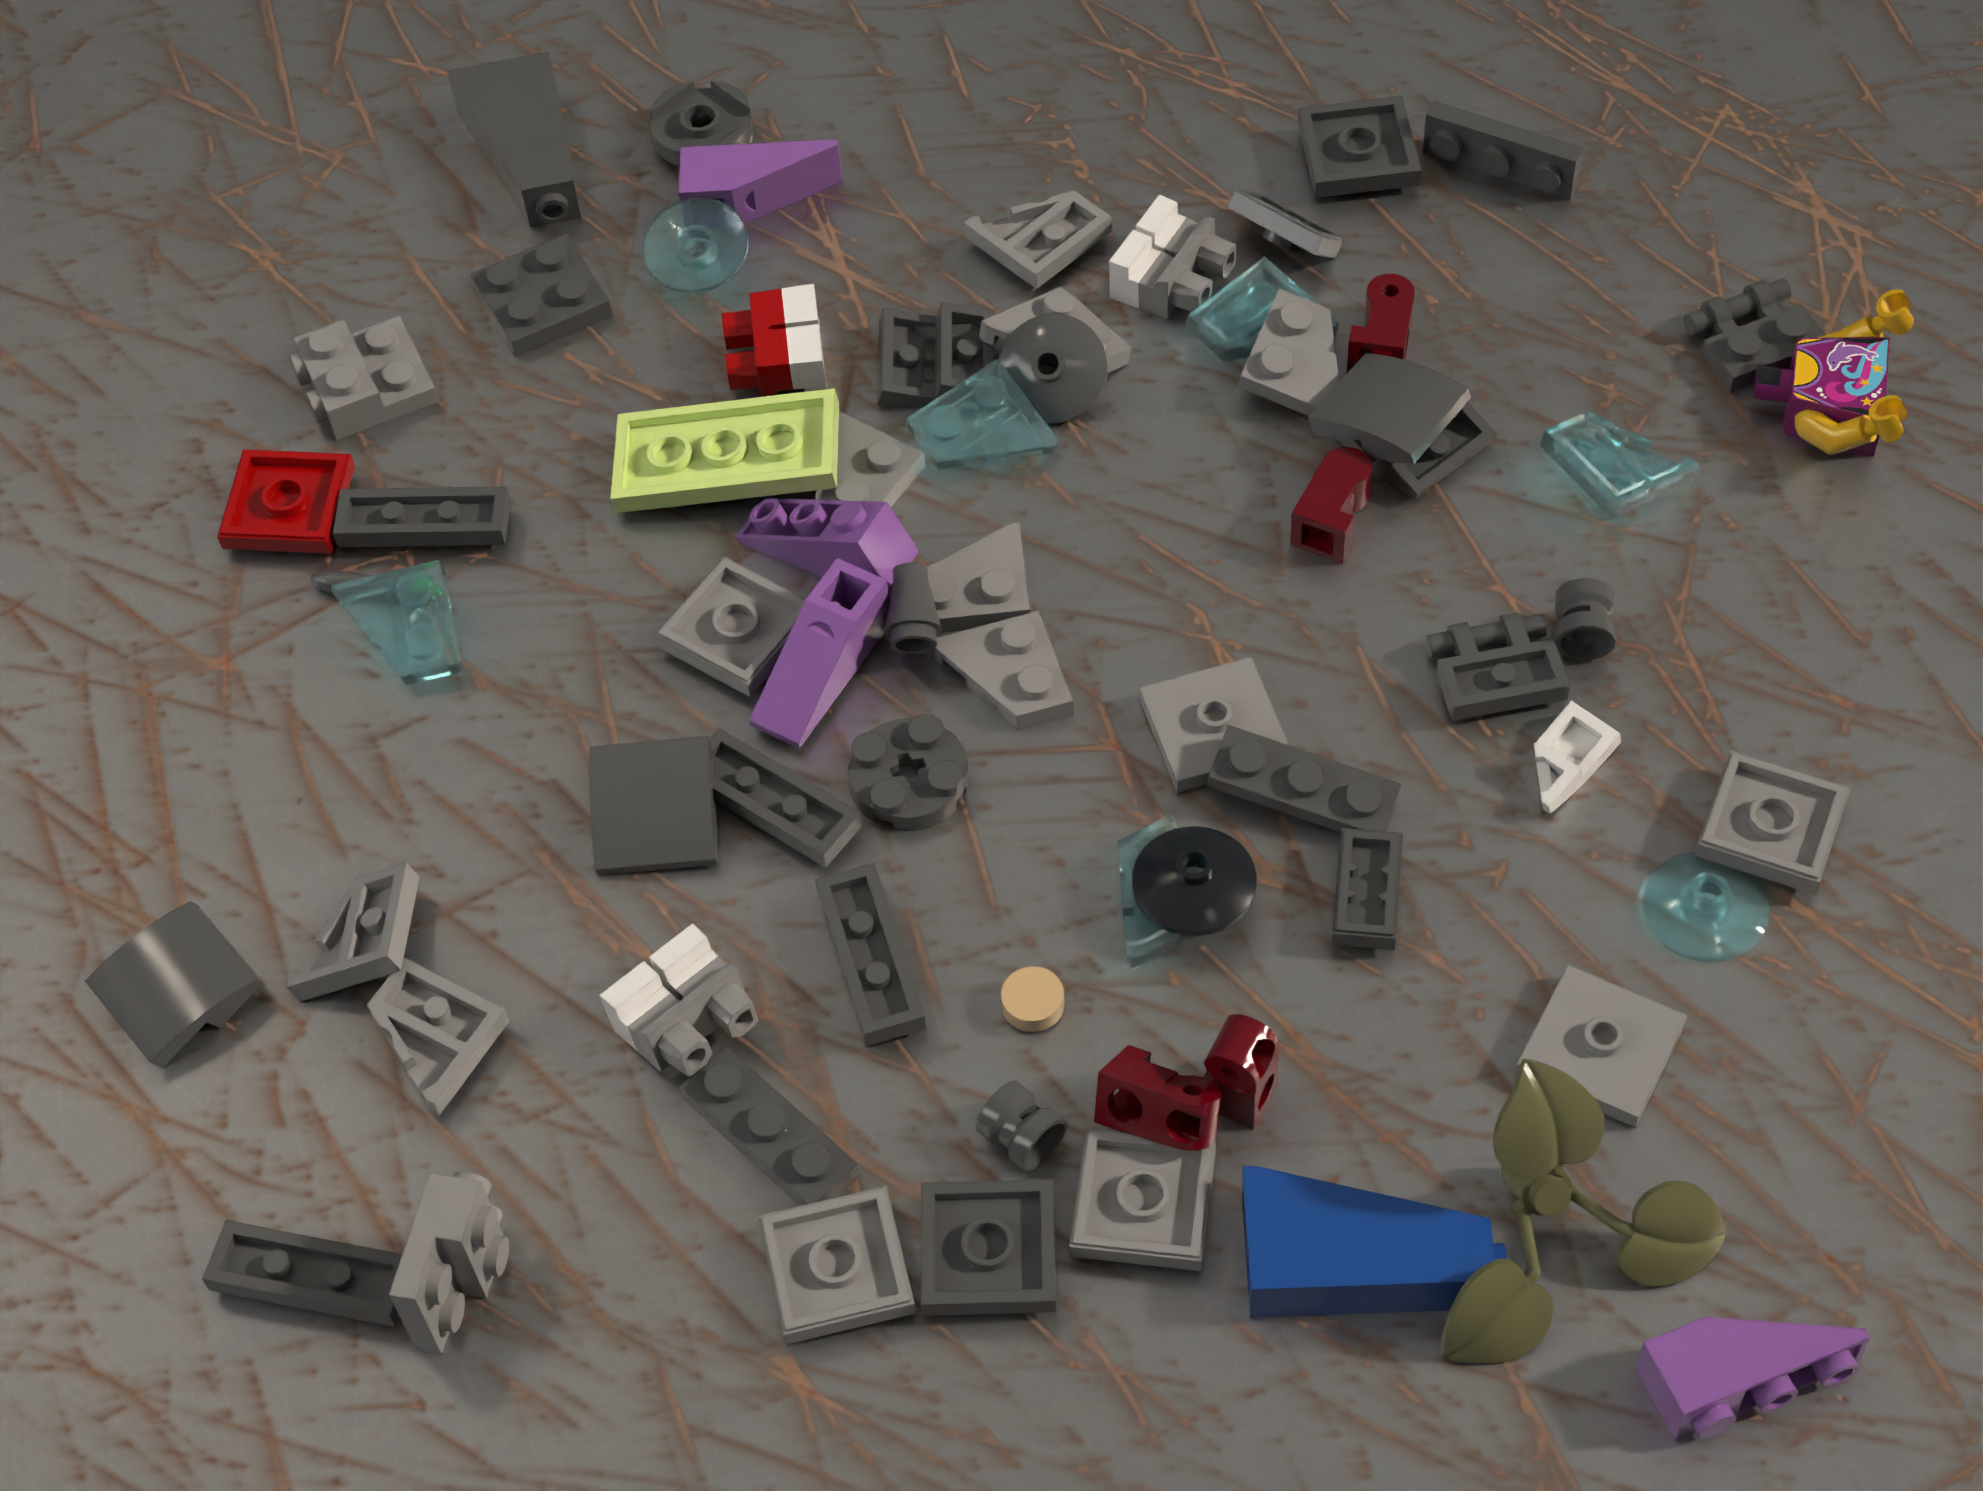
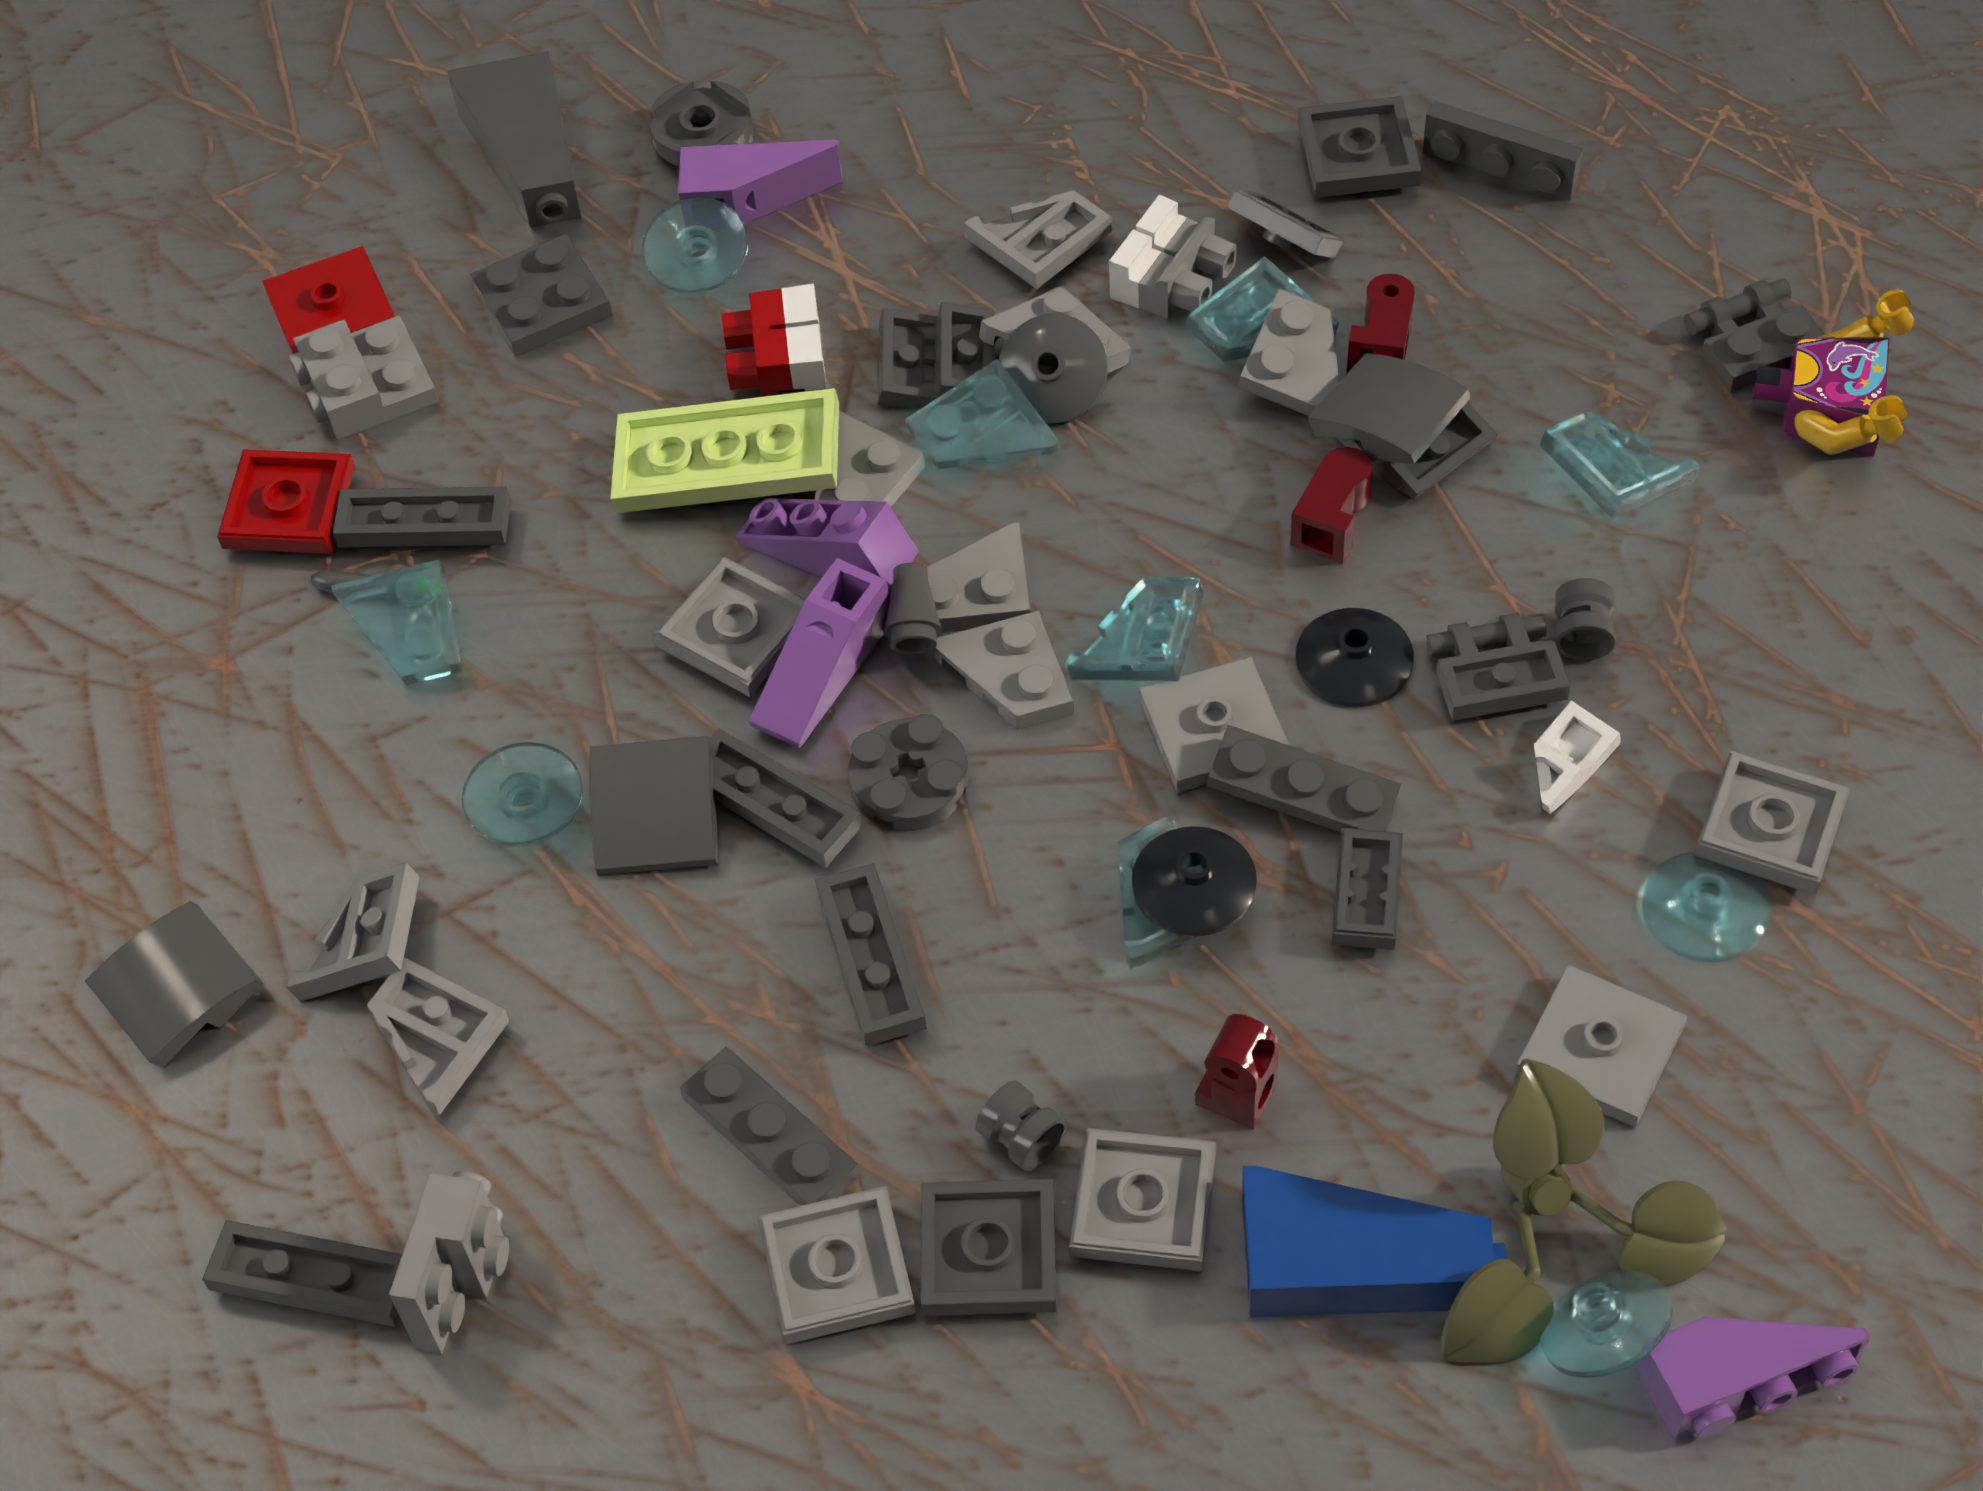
(328, 293): none -> red plate
(517, 776): none -> clear light blue dish
(679, 1003): light grey hips -> none
(1032, 999): tan tile -> none
(1144, 635): none -> clear light blue wing
(1157, 1102): dark red leg -> none
(1352, 674): none -> black dish
(1607, 1324): none -> clear light blue dish

